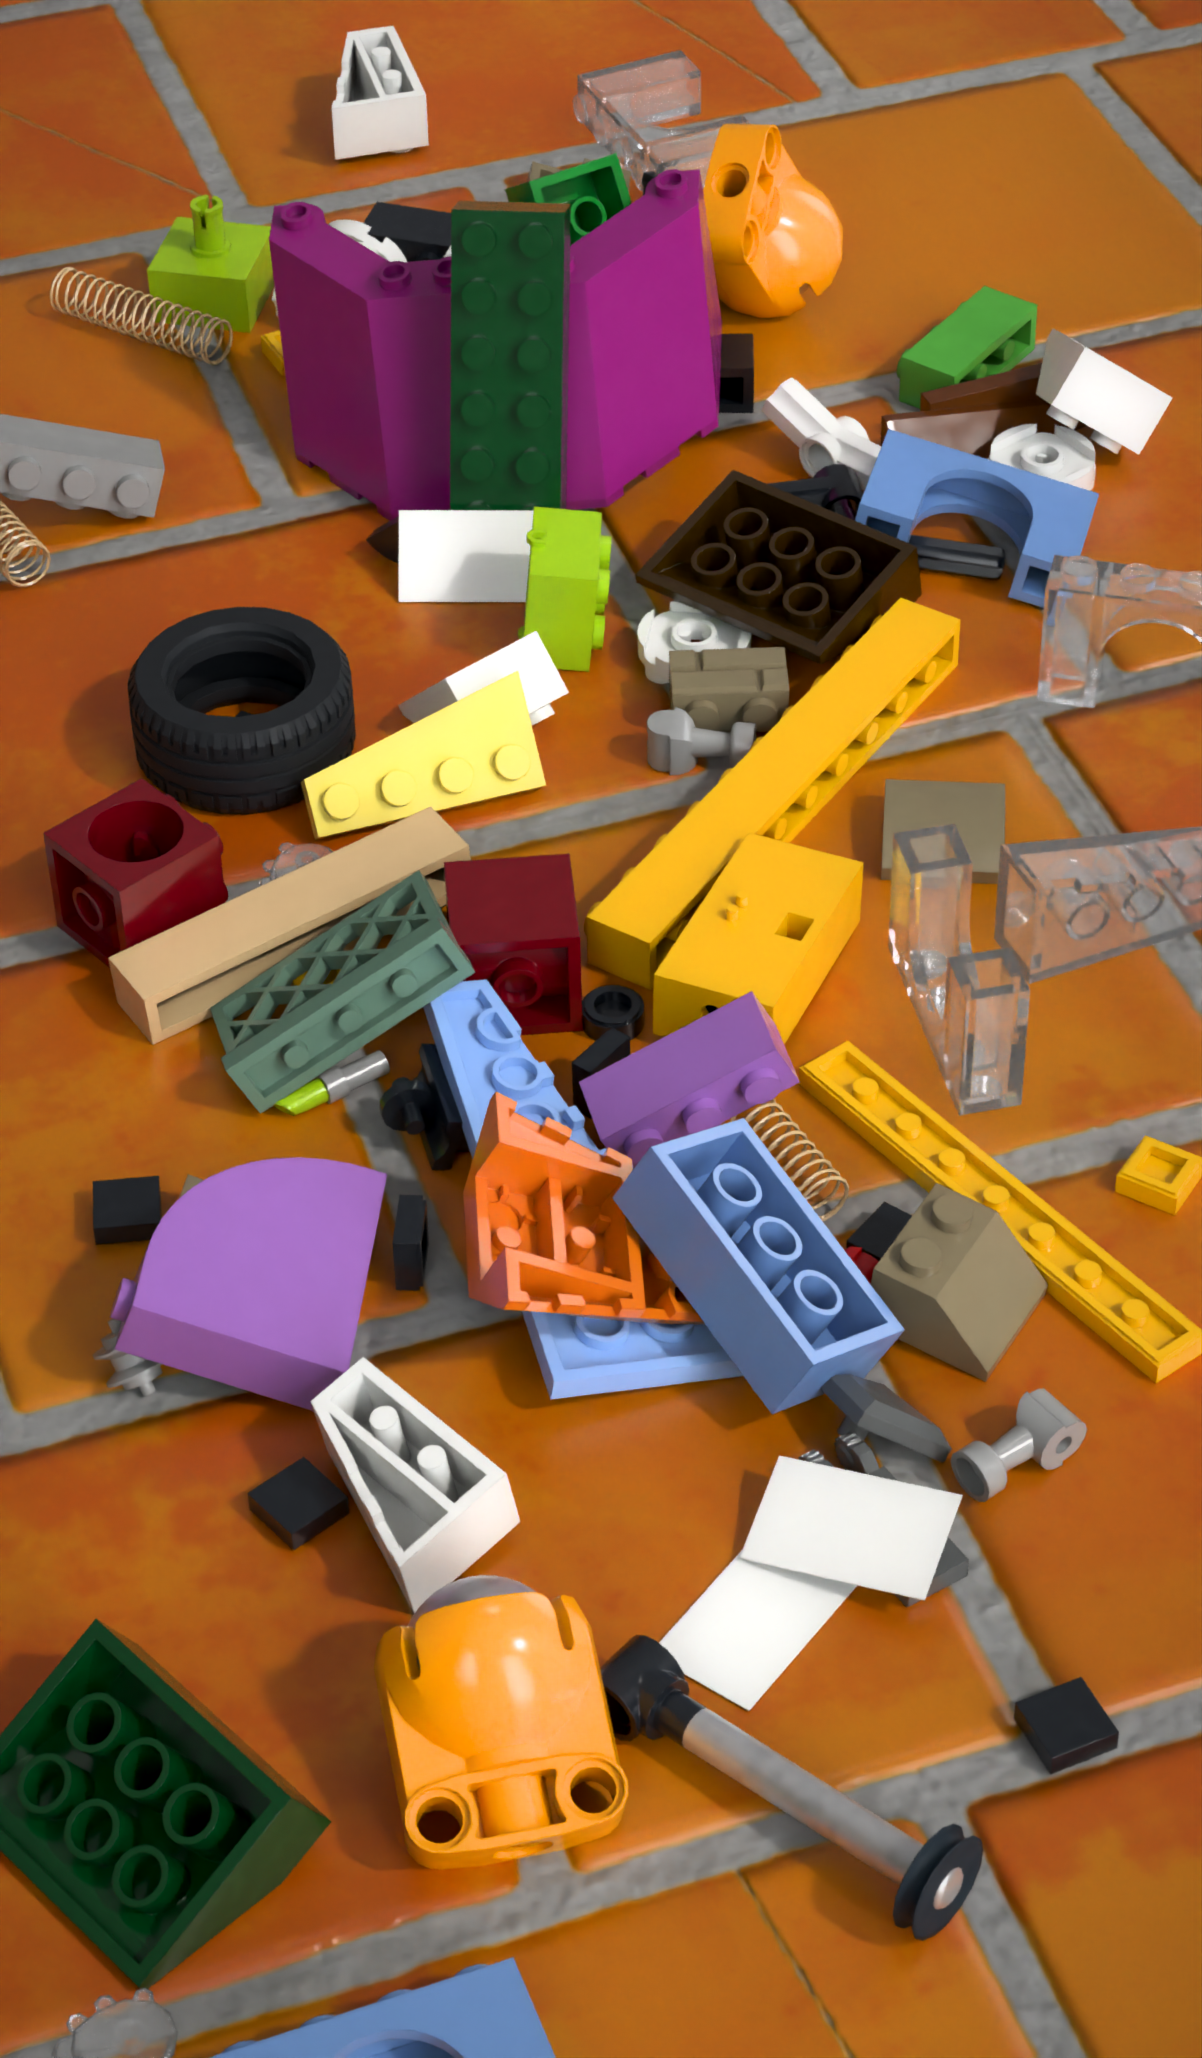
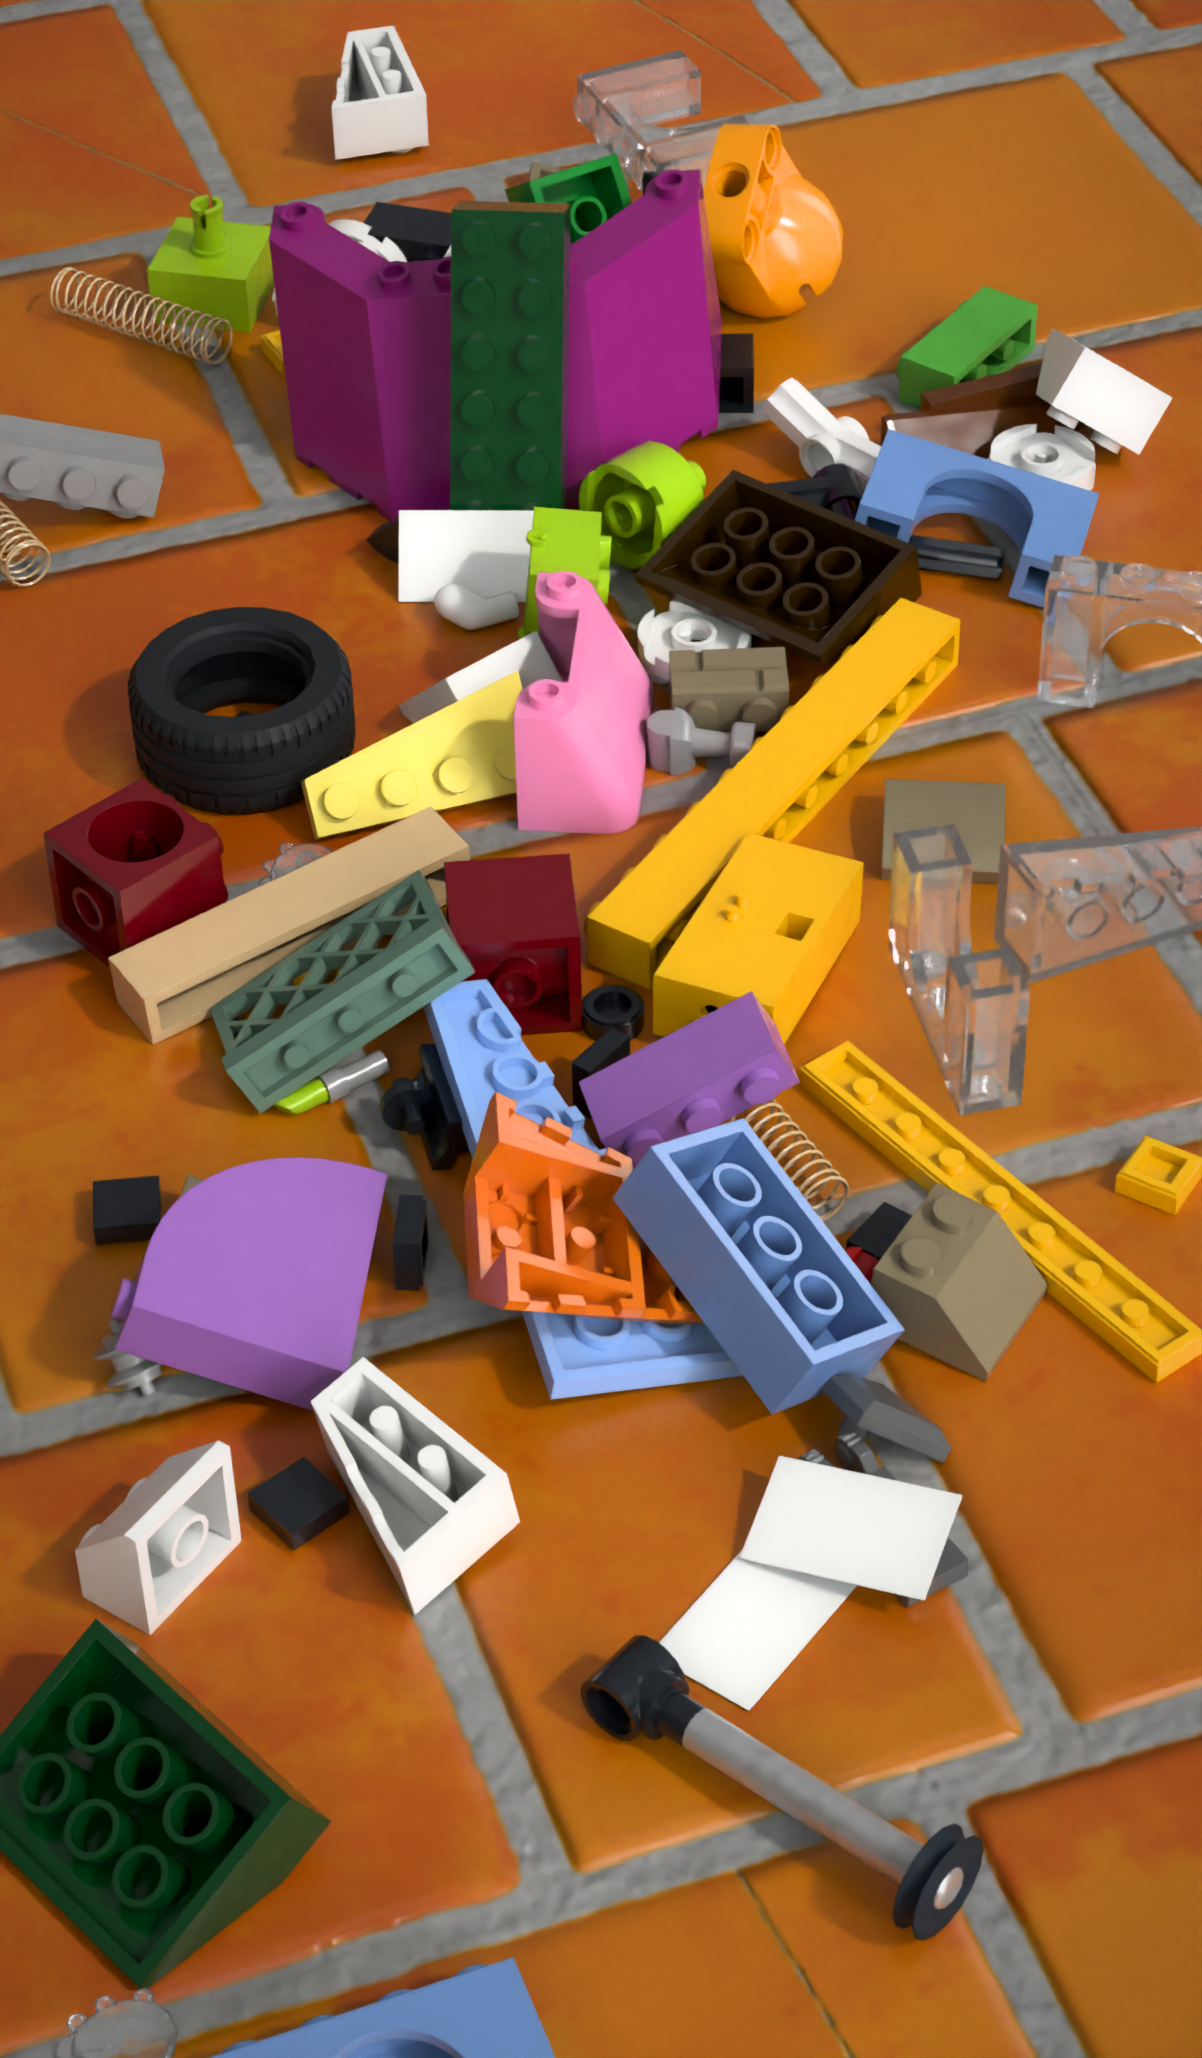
(162, 1538): none -> white slope
(472, 610): none -> white arm
(495, 1720): light orange piece -> none
(585, 736): none -> bright pink windscreen
(642, 499): none -> lime brick
(1041, 1432): light grey leg -> none
(1066, 1725): black tile -> none

